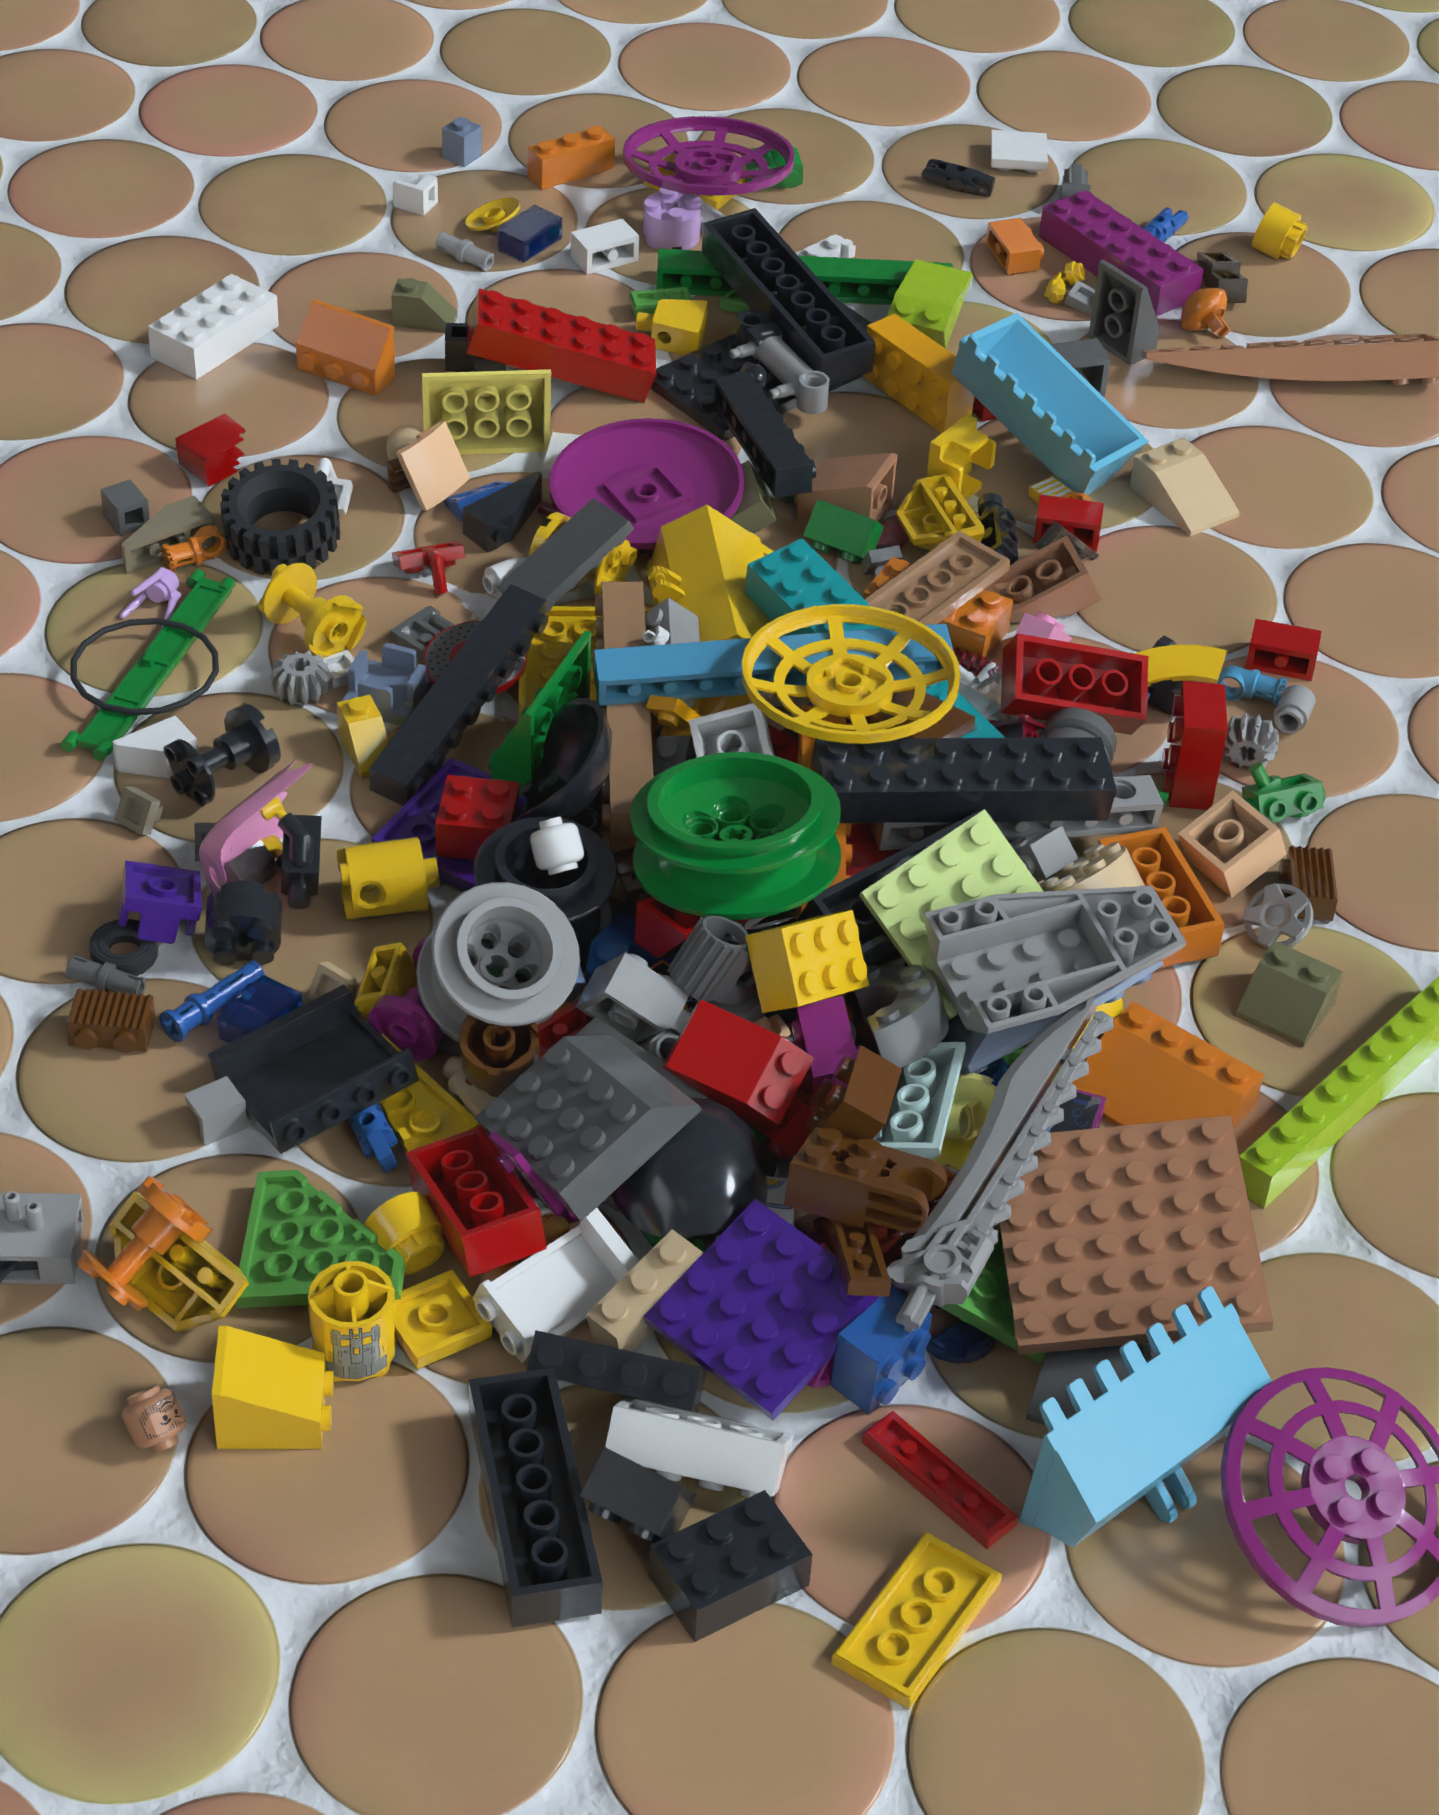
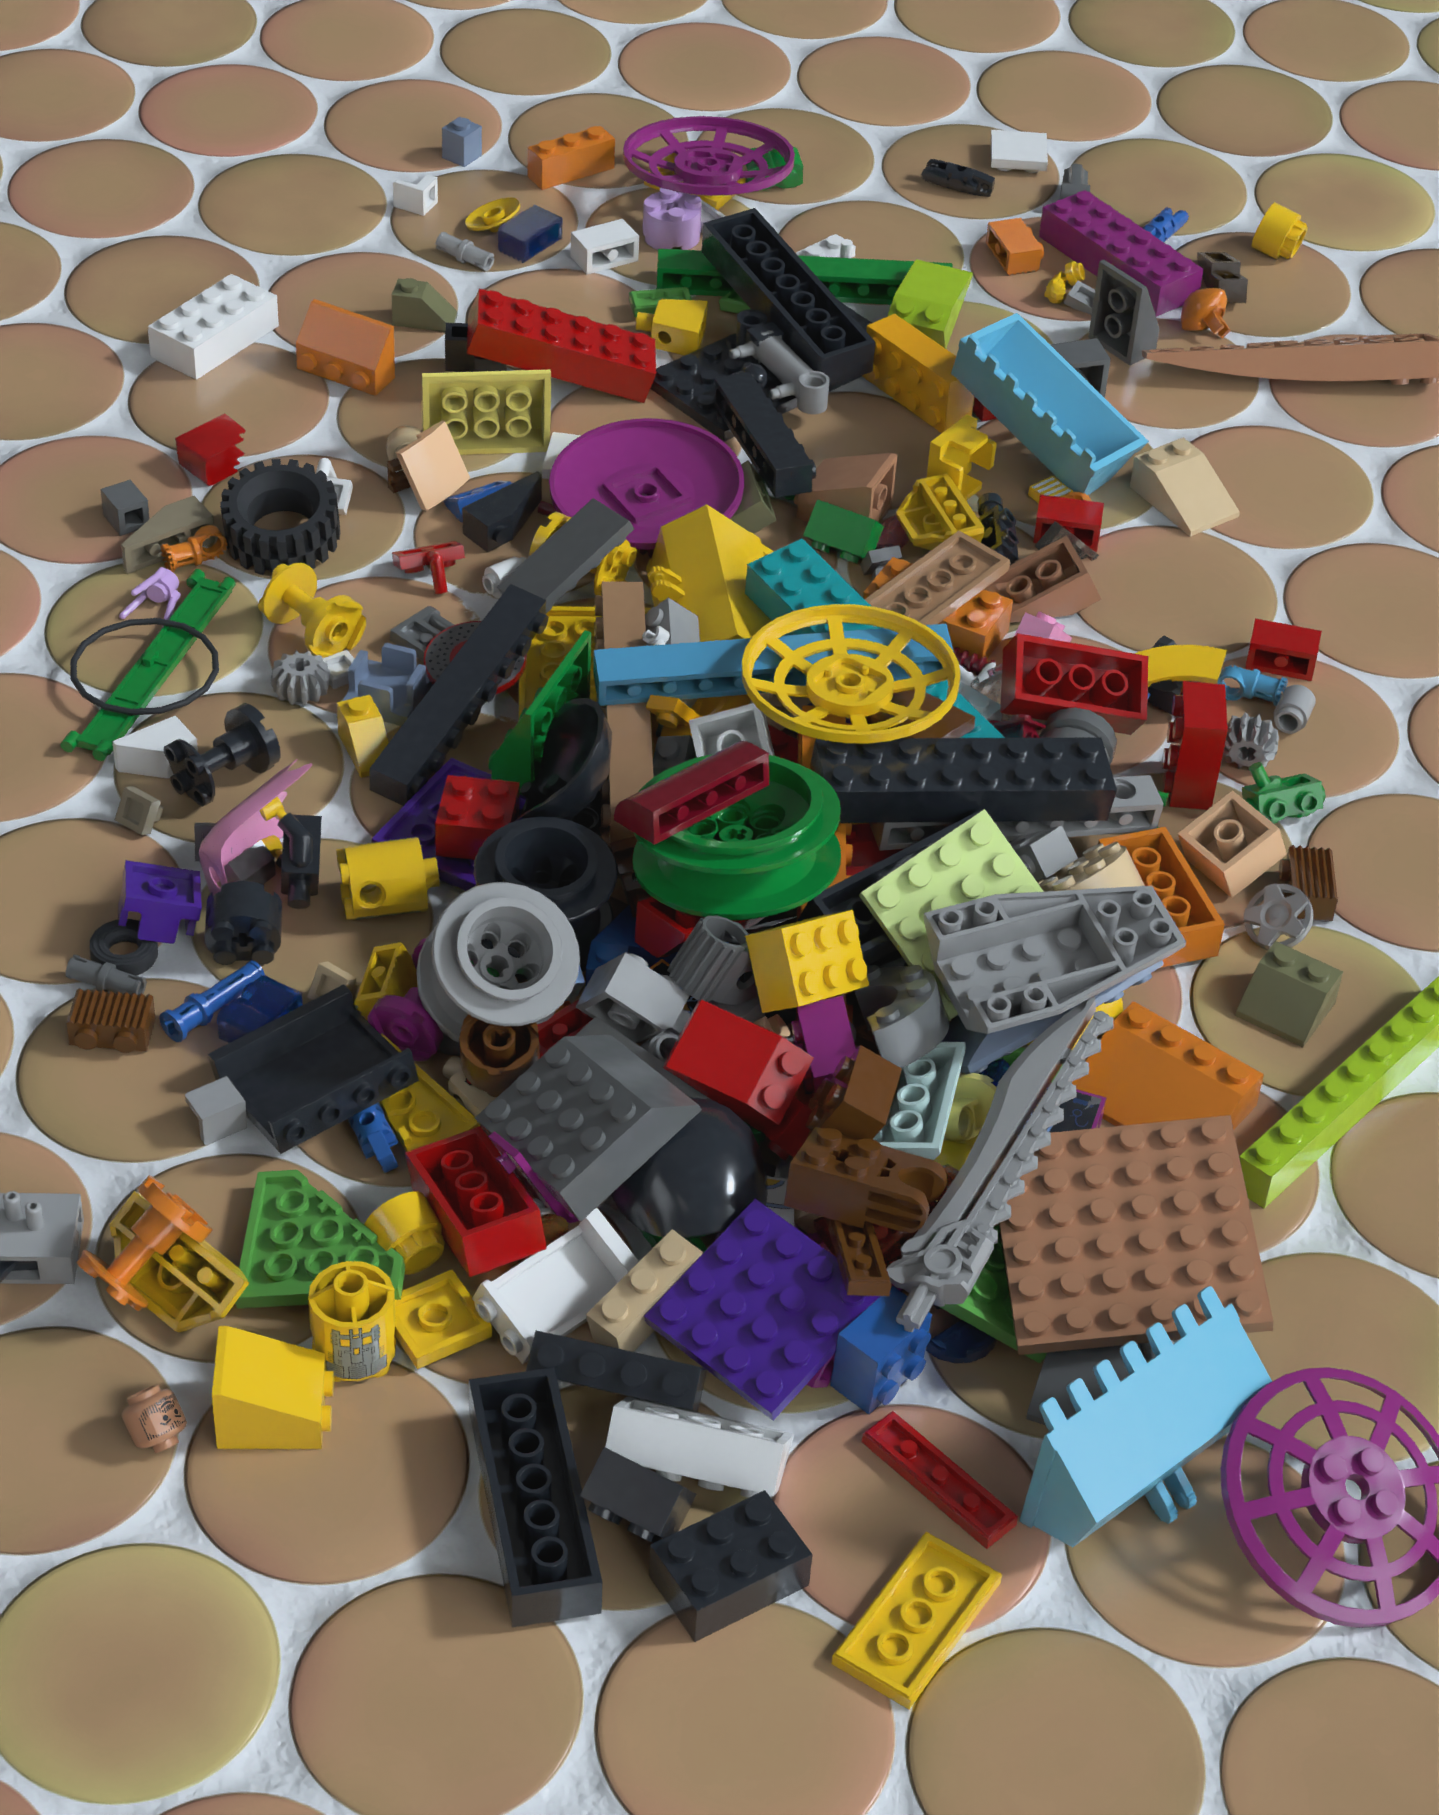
(556, 846): white head -> none
(695, 792): none -> dark red brick

